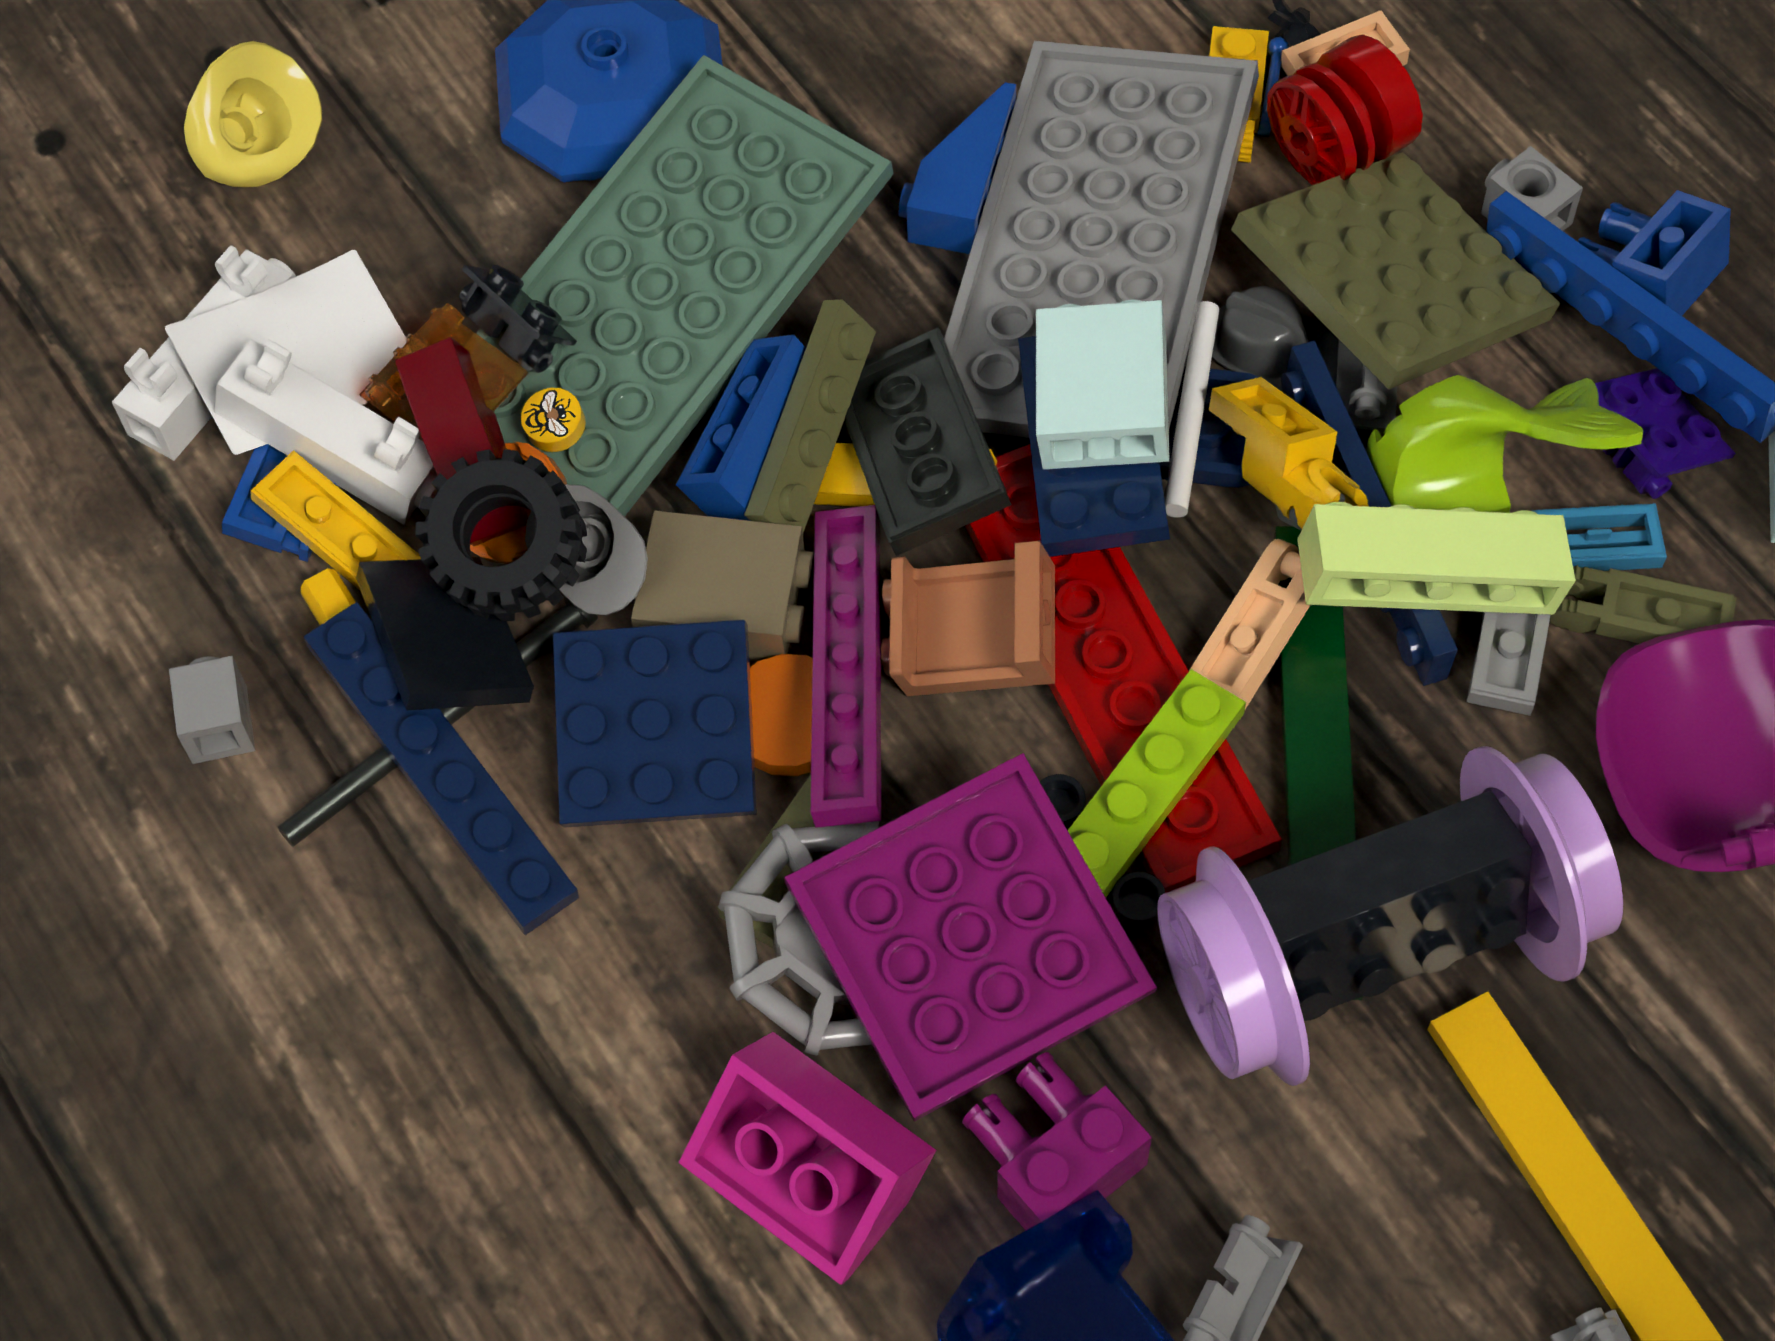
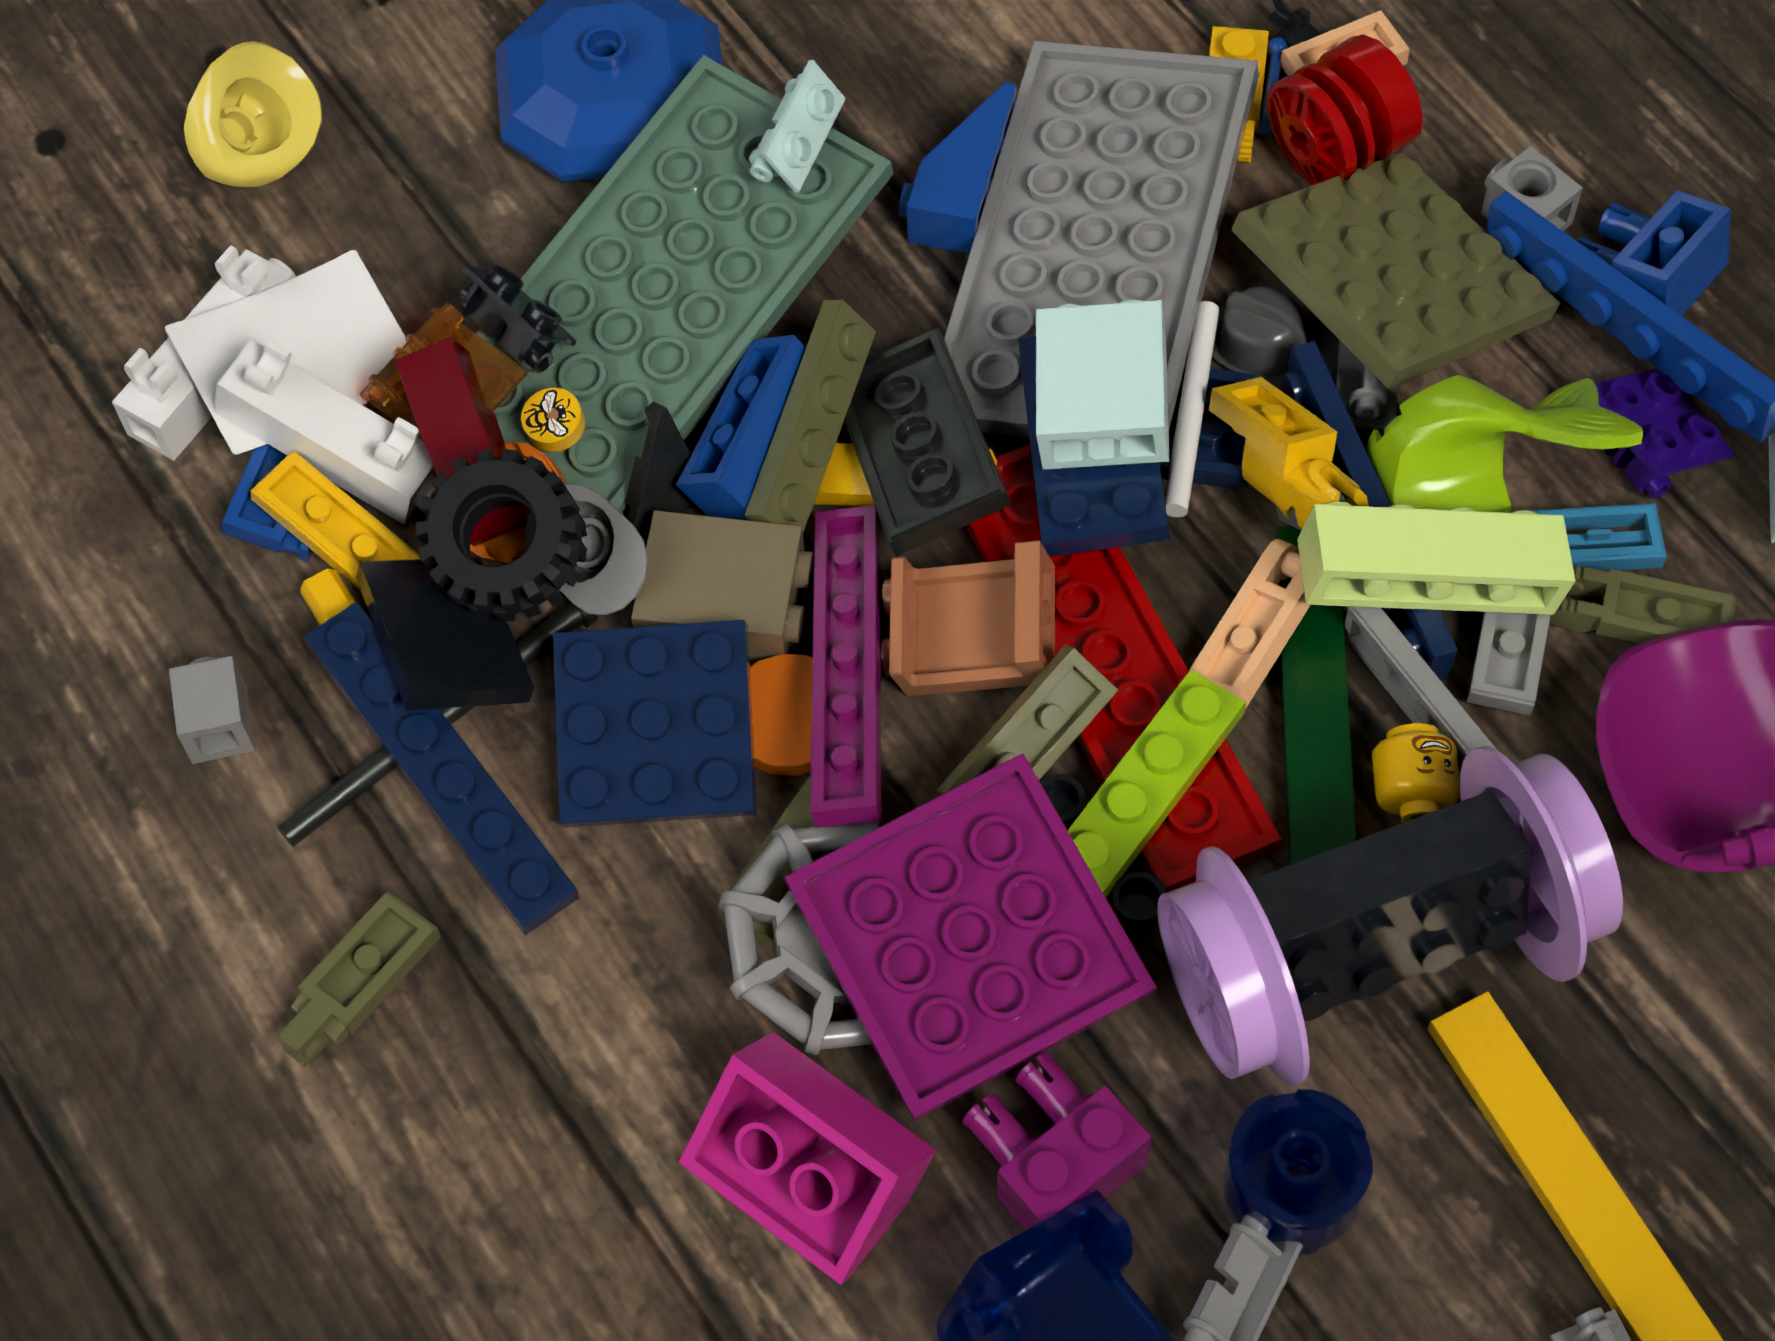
(356, 976): none -> olive hinge
(657, 472): none -> pearl dark grey tile
(800, 128): none -> light aqua hinge
(1041, 719): none -> olive plate
(1305, 1131): none -> clear blue brick
(1410, 678): none -> light grey tile
(1415, 771): none -> yellow head

